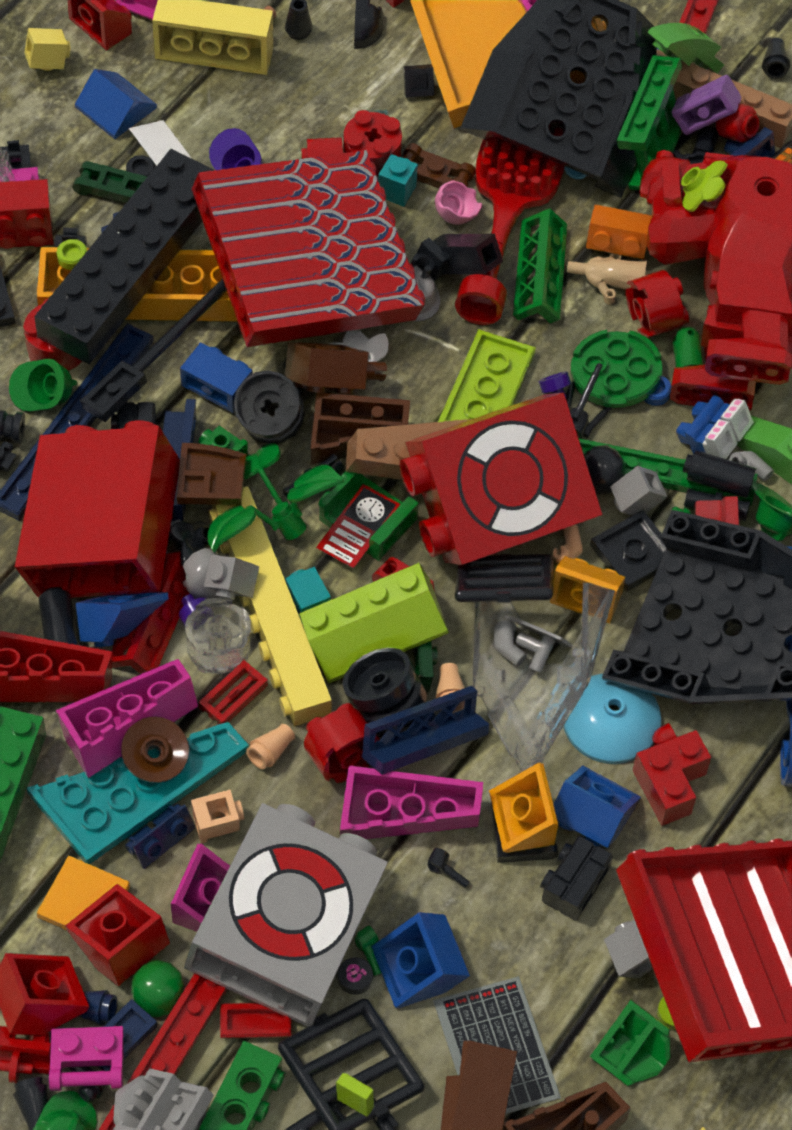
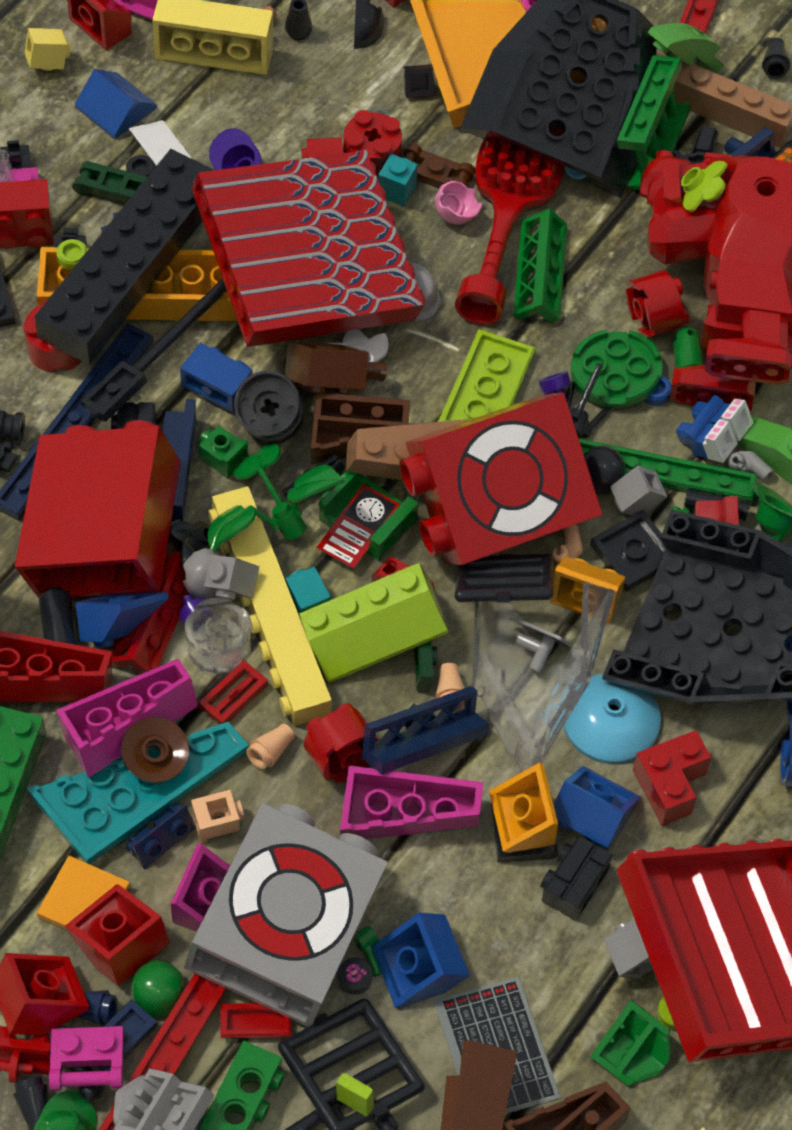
(40, 385): green piece -> none
(210, 475): reddish brown plate -> none
(383, 684): black wheel -> none
(430, 259): black tile -> none
(438, 864): black hand -> none
(470, 253): black brick -> none
(505, 642): light grey arm -> none
(608, 272): tan piece -> none
(618, 231): orange brick -> none
(663, 734): red hinge -> none
(706, 104): medium lavender brick -> none
(719, 473): black brick -> none
(739, 125): red head -> none

